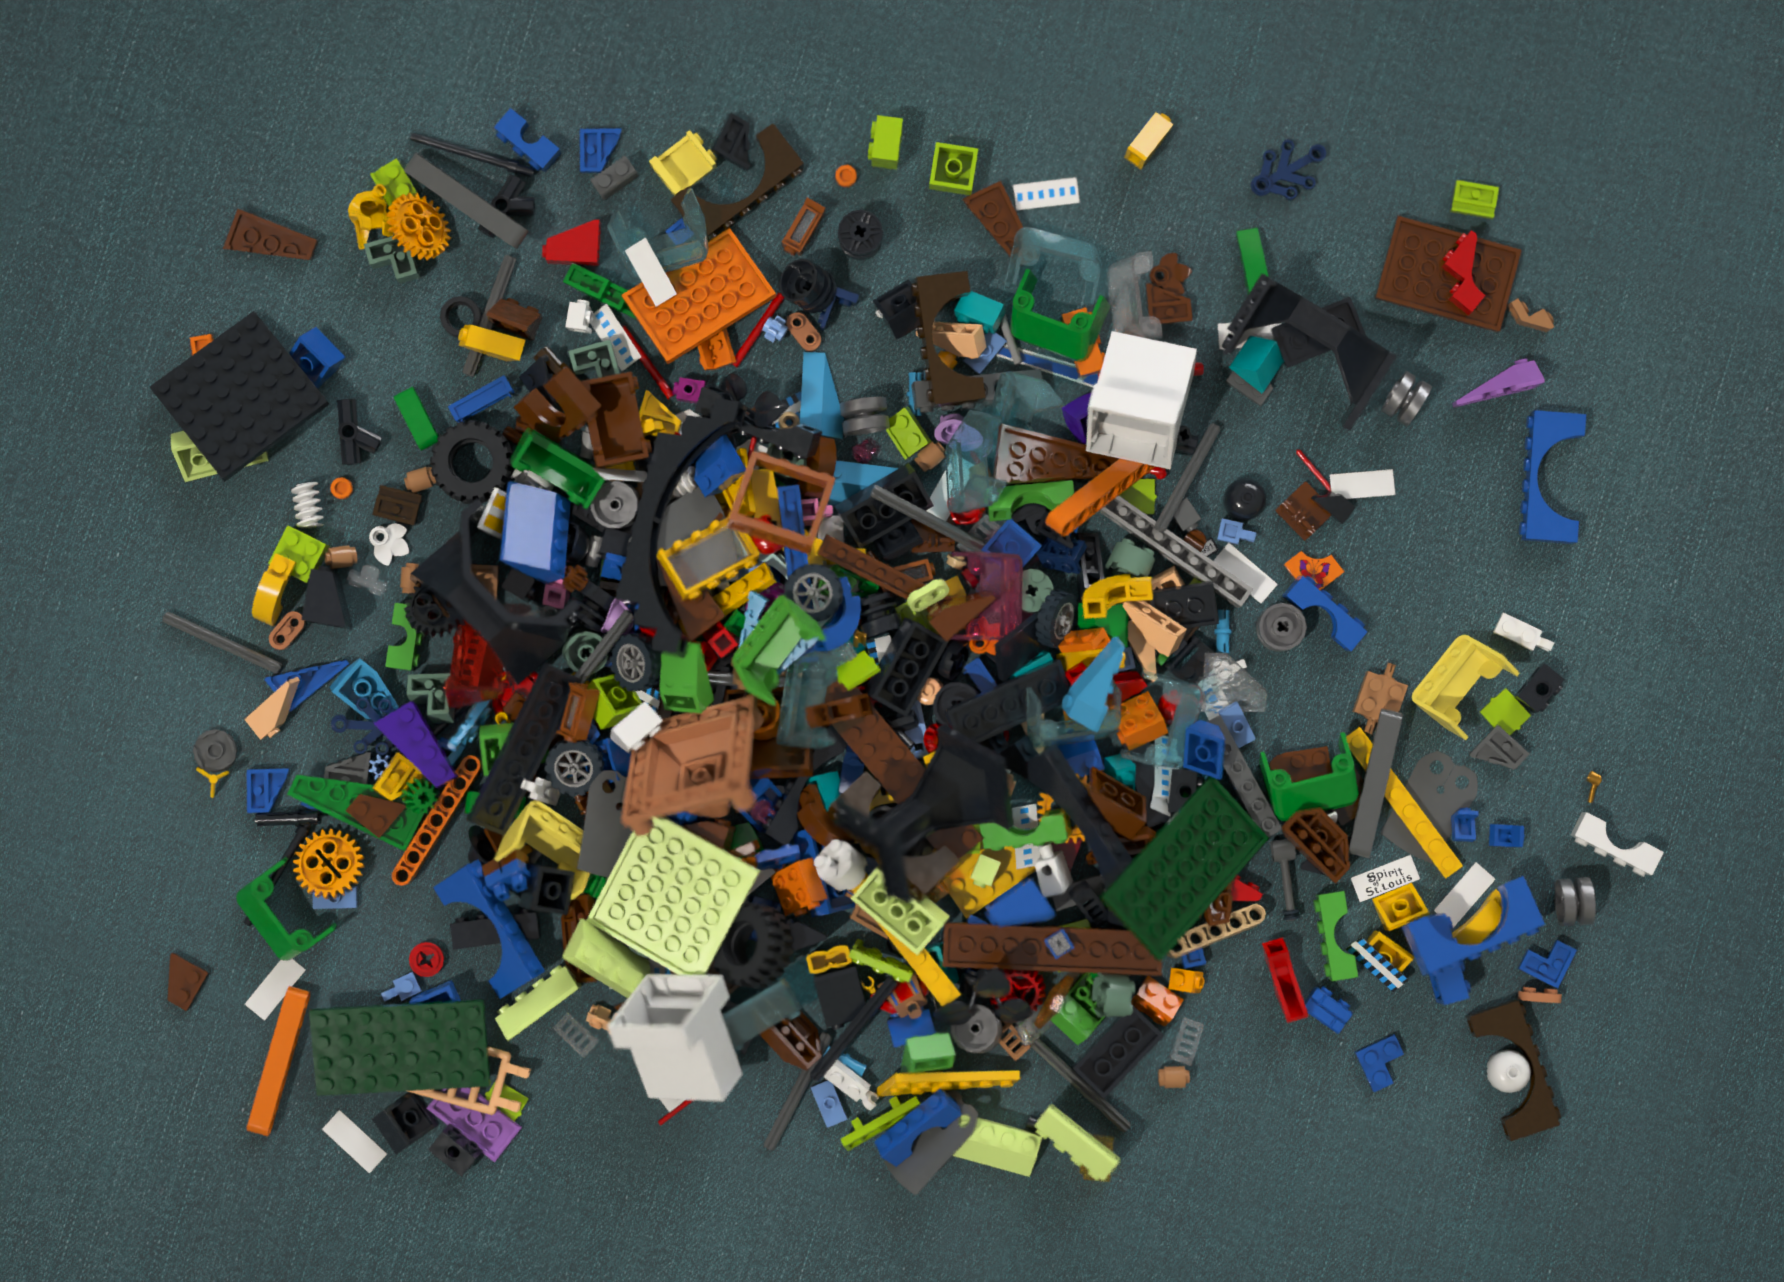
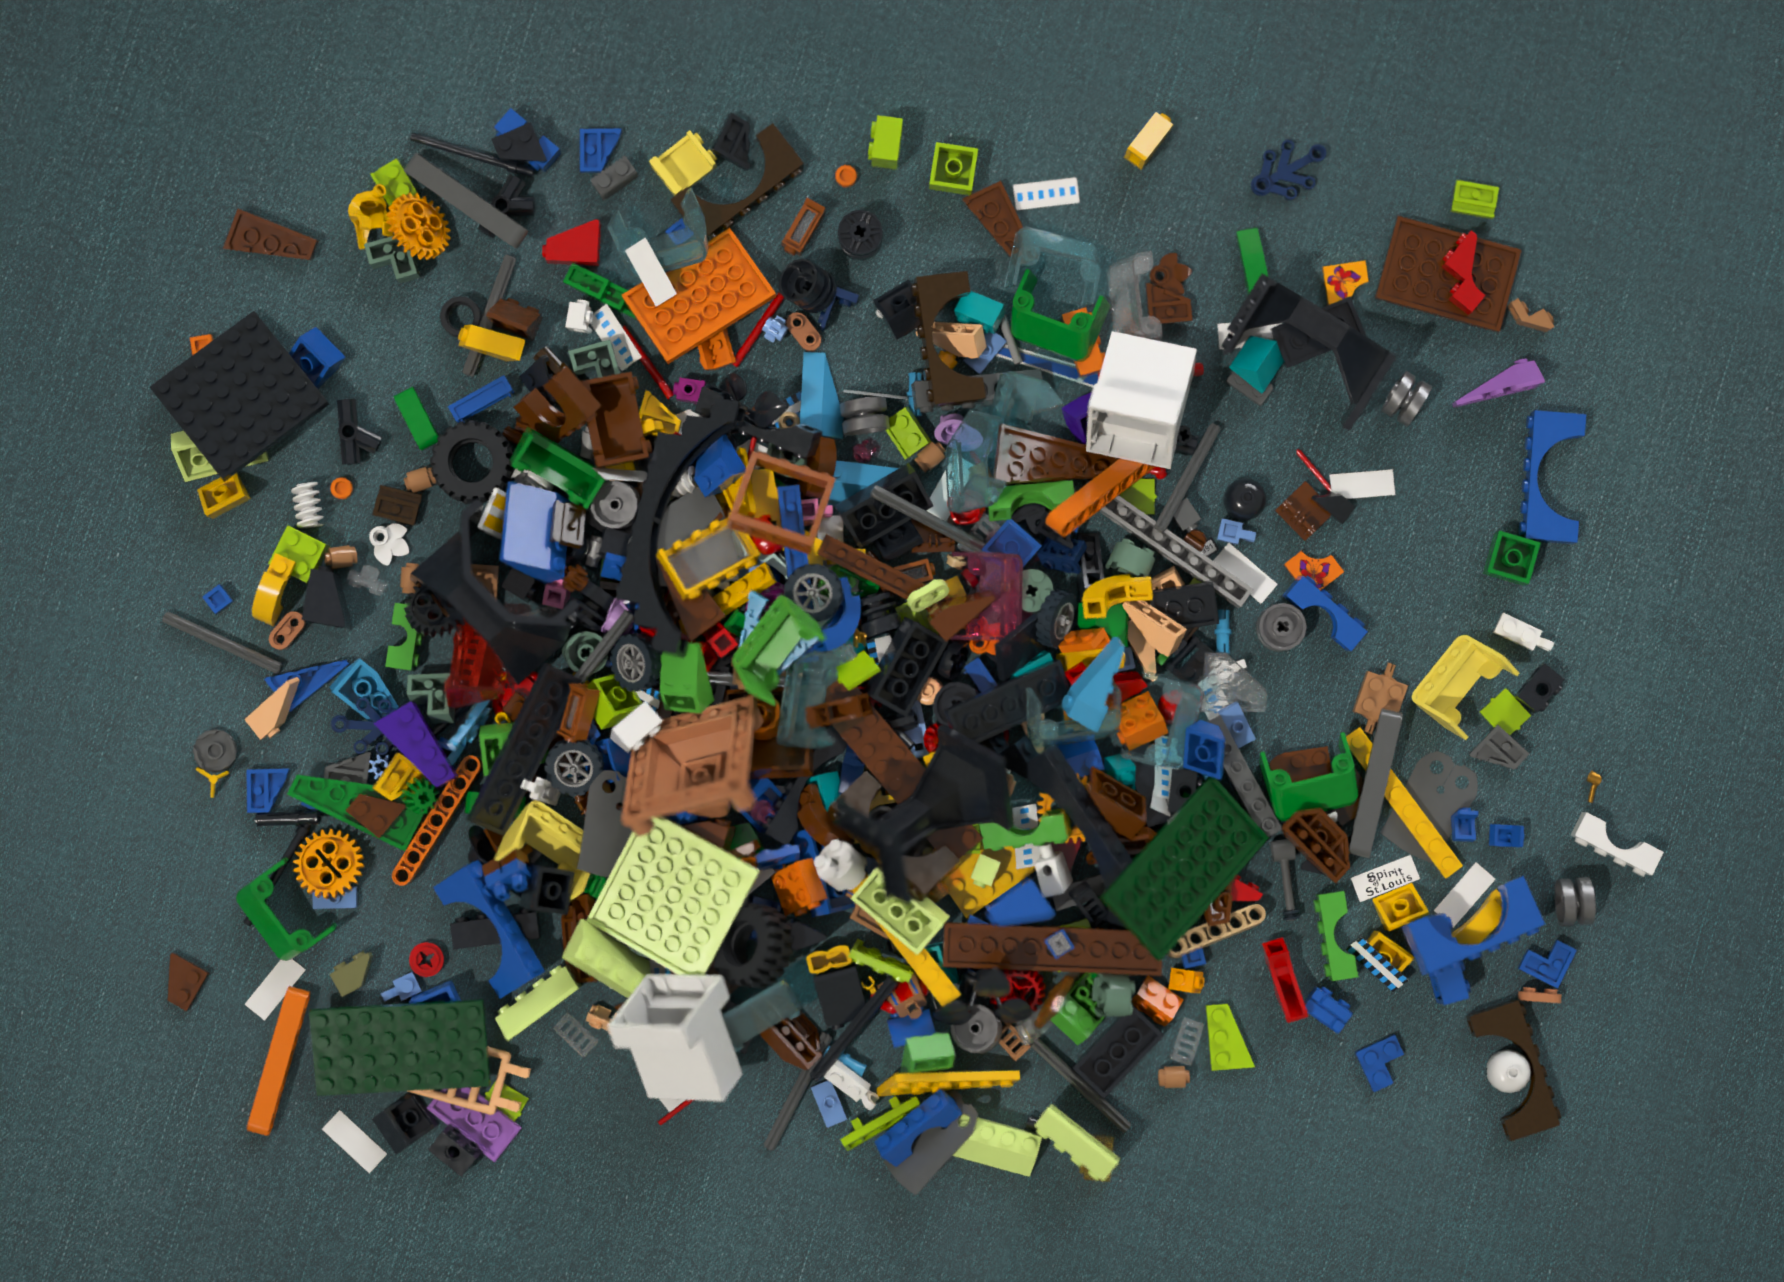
(217, 599): none -> blue plate
(222, 496): none -> yellow slope
(353, 975): none -> olive slope
(519, 145): none -> black wing
(568, 524): none -> plate
(875, 394): none -> white sticker
(1225, 1040): none -> lime wing
(1343, 279): none -> tile
(1511, 558): none -> green brick

